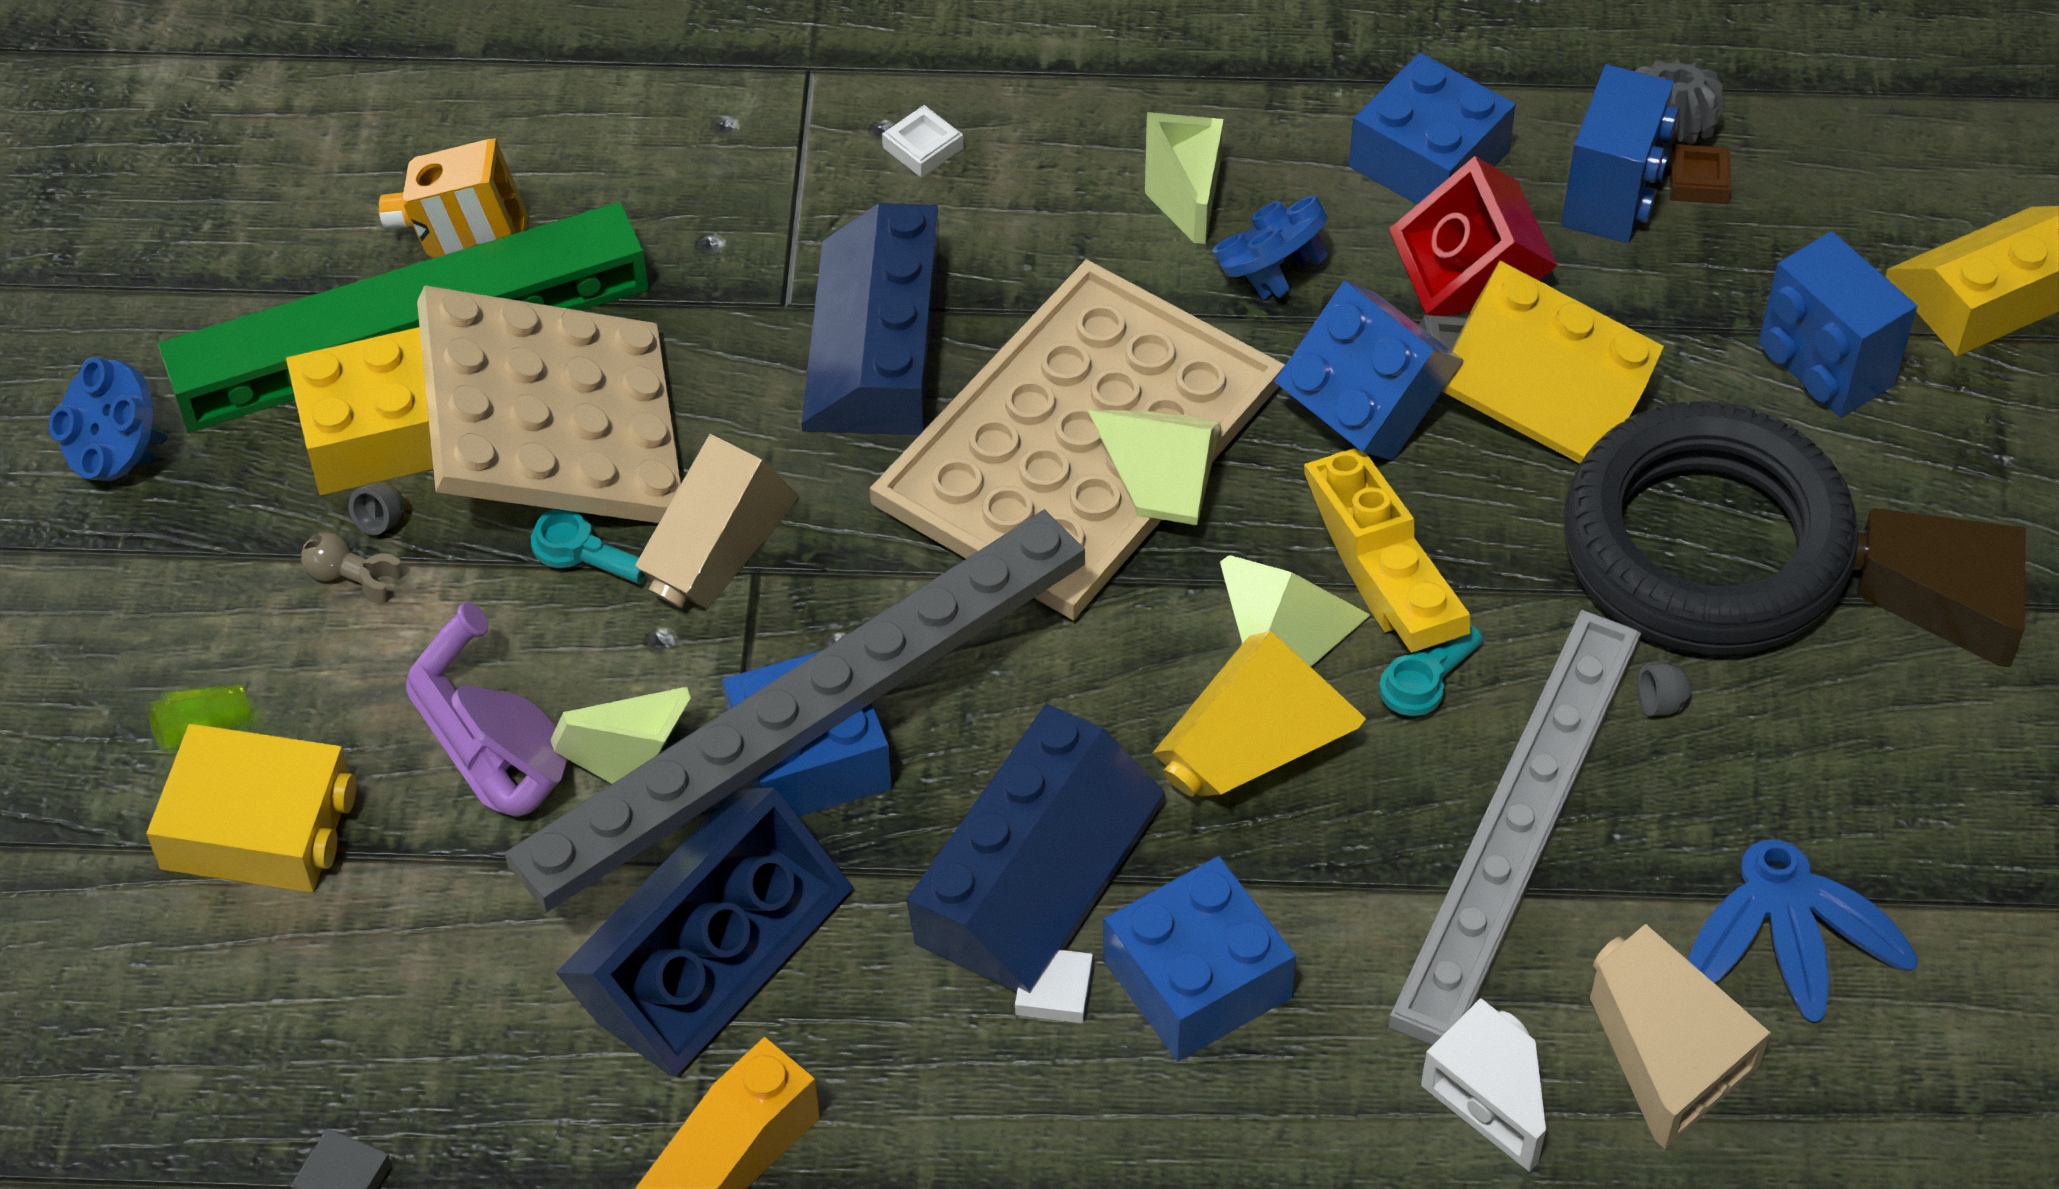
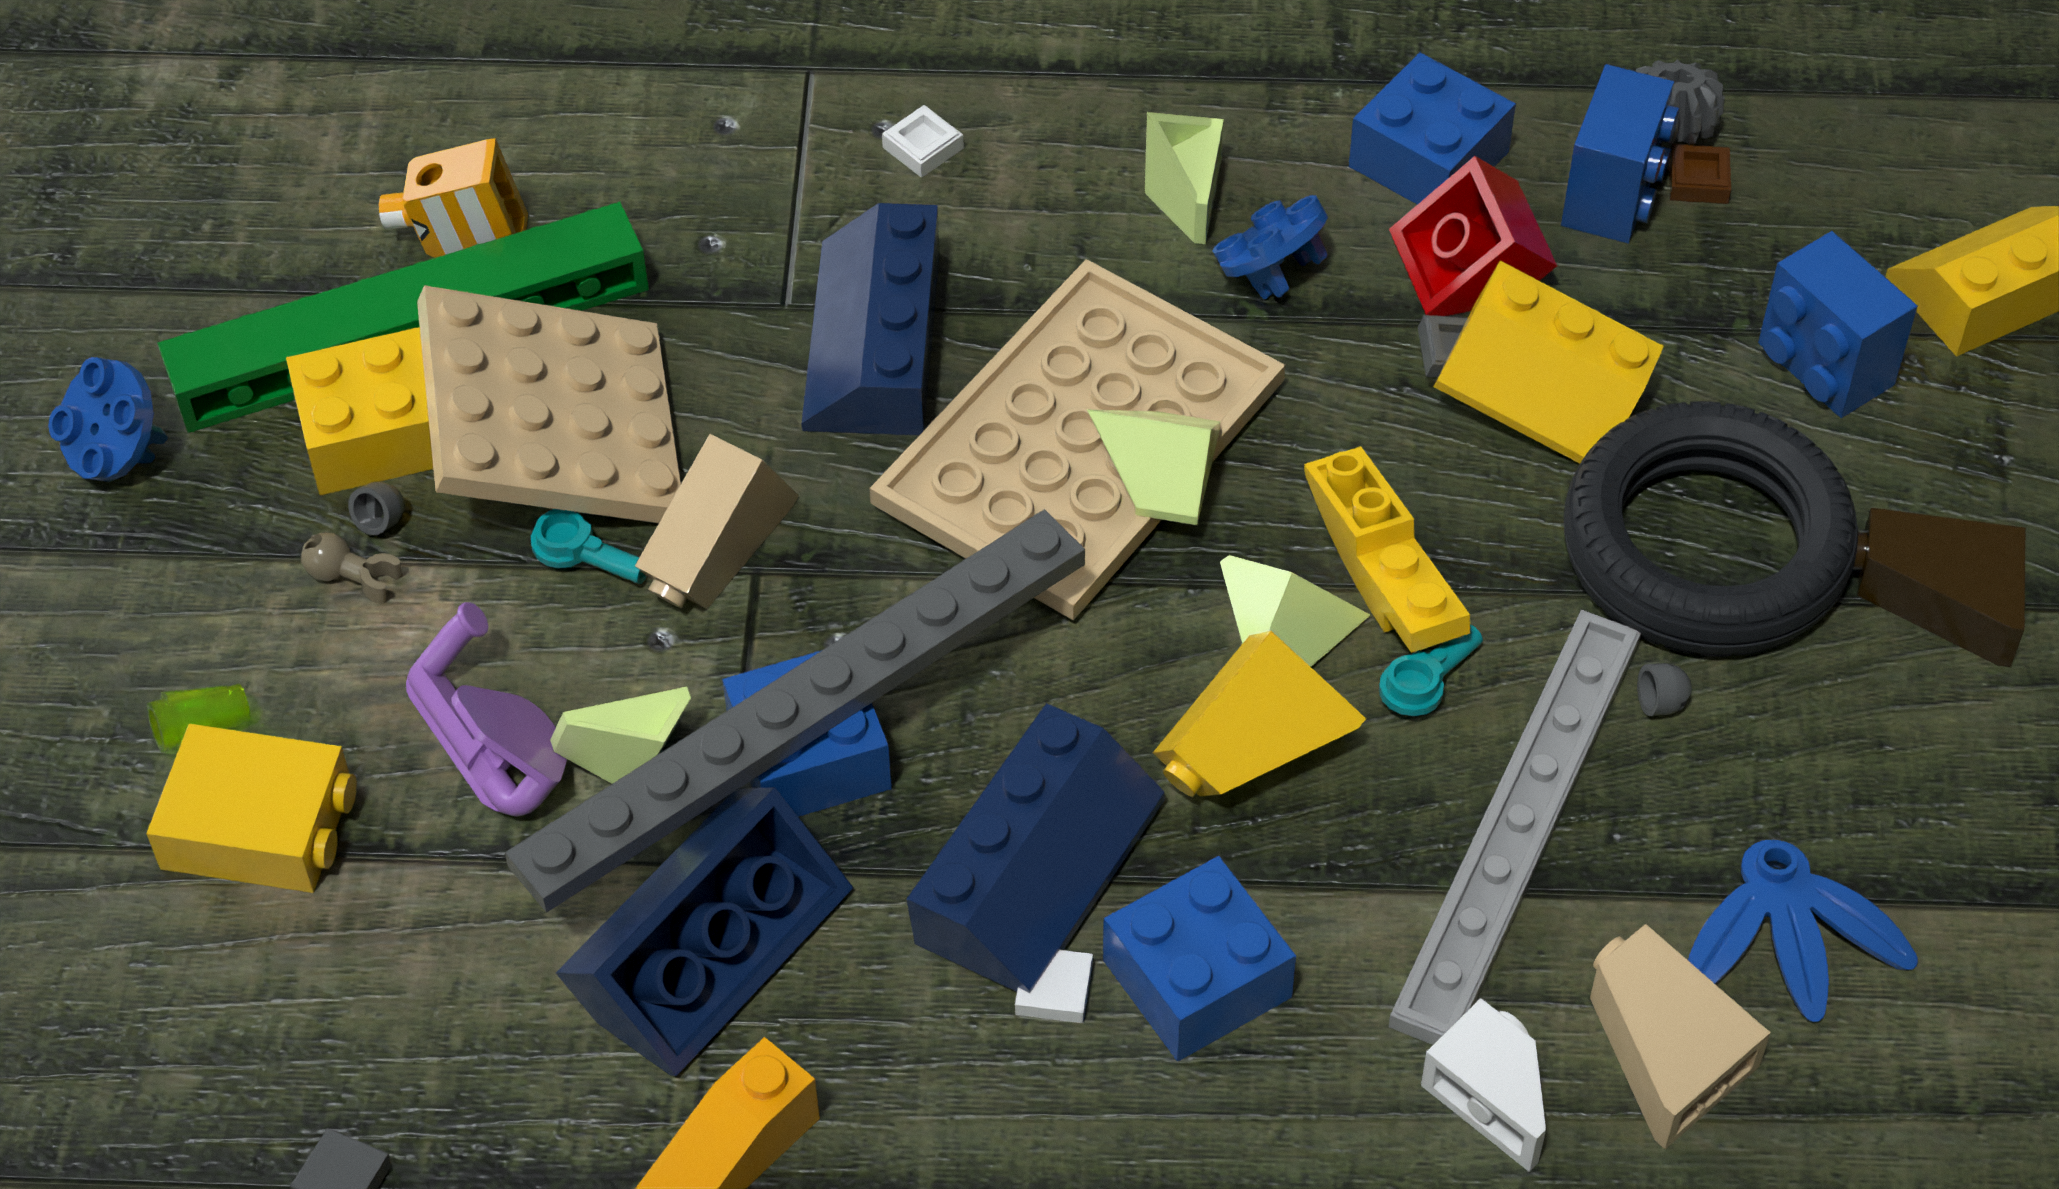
(1368, 371): blue brick -> none

